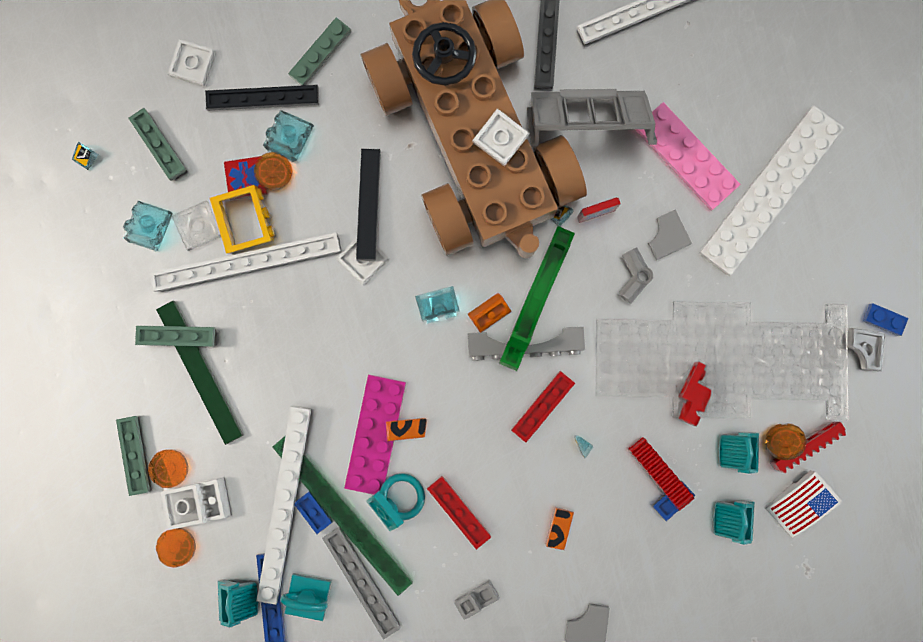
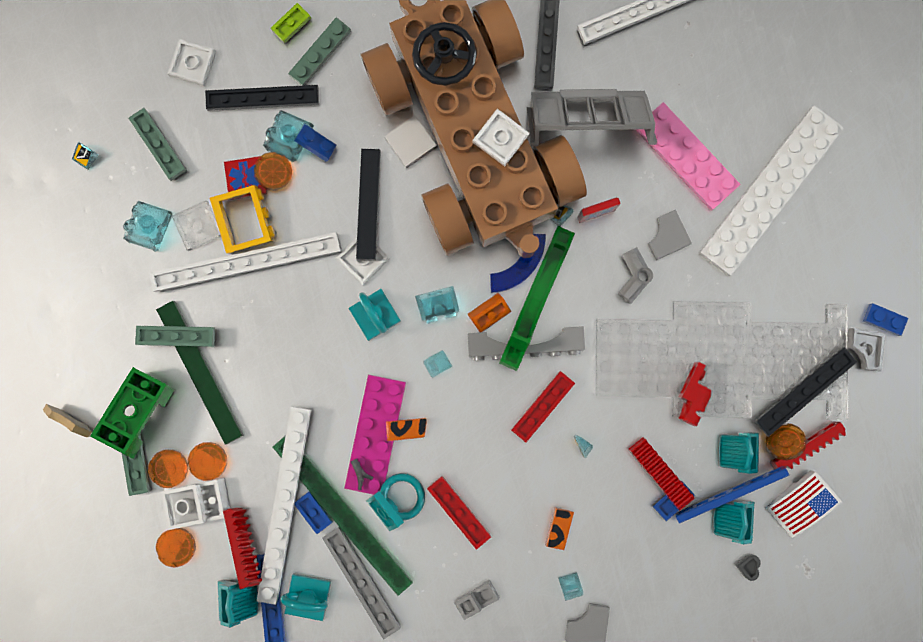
(70, 423): none -> tan tile
(122, 431): none -> green plate
(207, 461): none -> clear orange tile
(241, 547): none -> red gear
(290, 23): none -> lime plate
(315, 142): none -> blue plate
(361, 474): none -> dark grey bar
(374, 314): none -> teal tile
(410, 141): none -> white tile
(437, 363): none -> clear light blue slope
(519, 271): none -> clear blue tile
(571, 586): none -> clear light blue slope
(731, 494): none -> blue tile
(749, 567): none -> dark grey tile
(805, 391): none -> black tile

